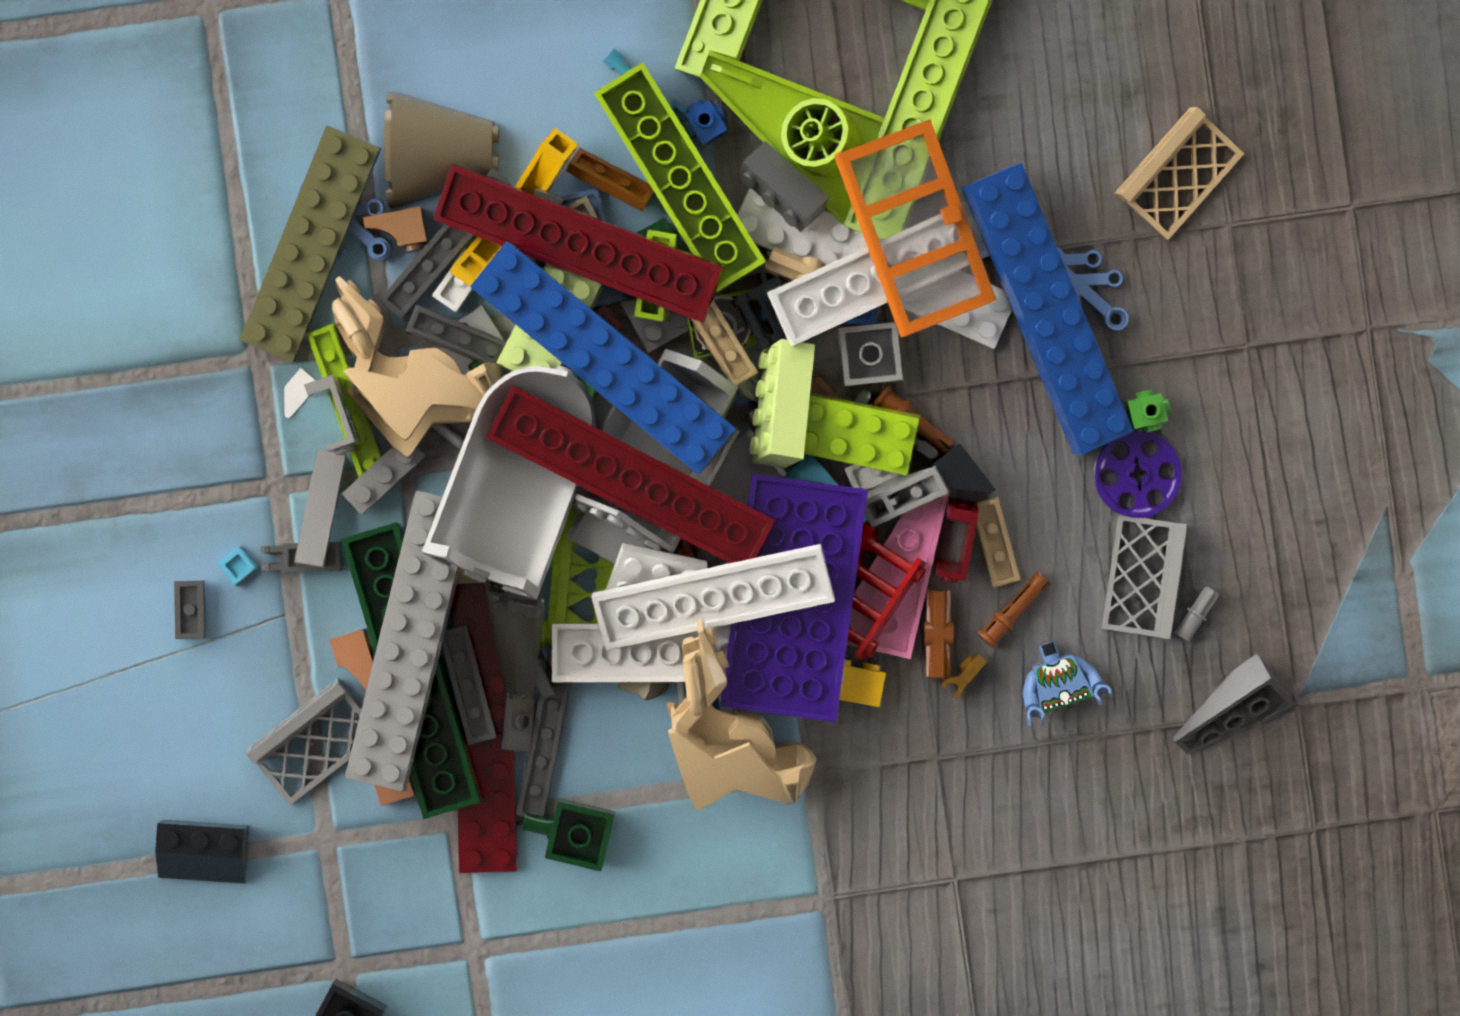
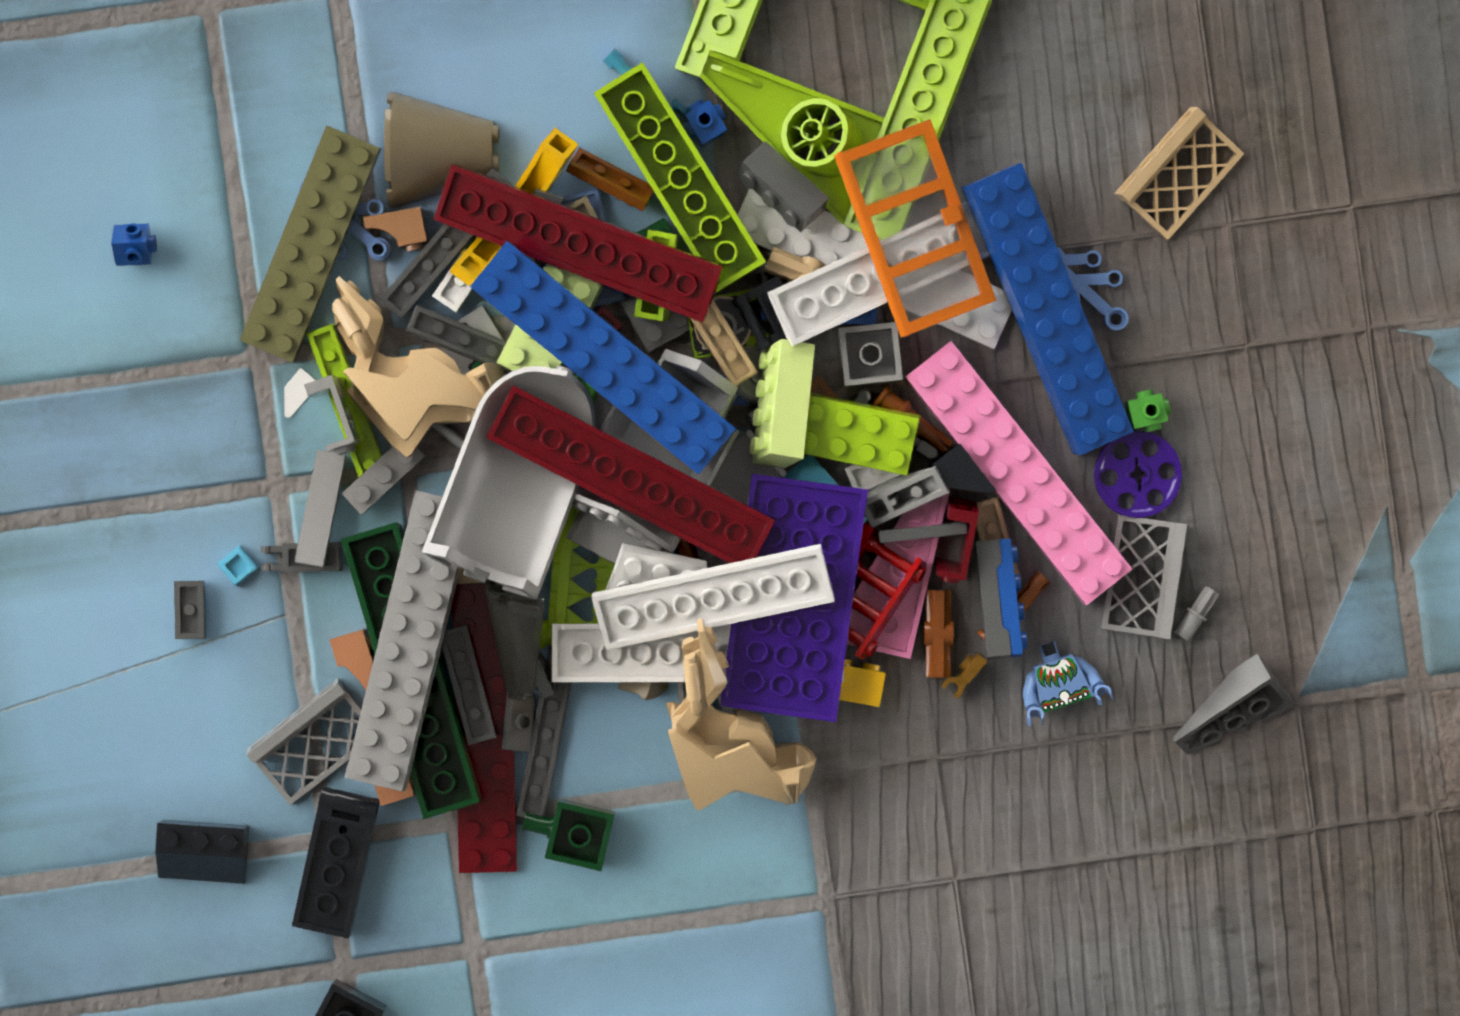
(133, 244): none -> blue brick
(336, 862): none -> black hinge
(922, 532): none -> dark grey tile
(999, 598): none -> piece
(1018, 473): none -> bright pink brick

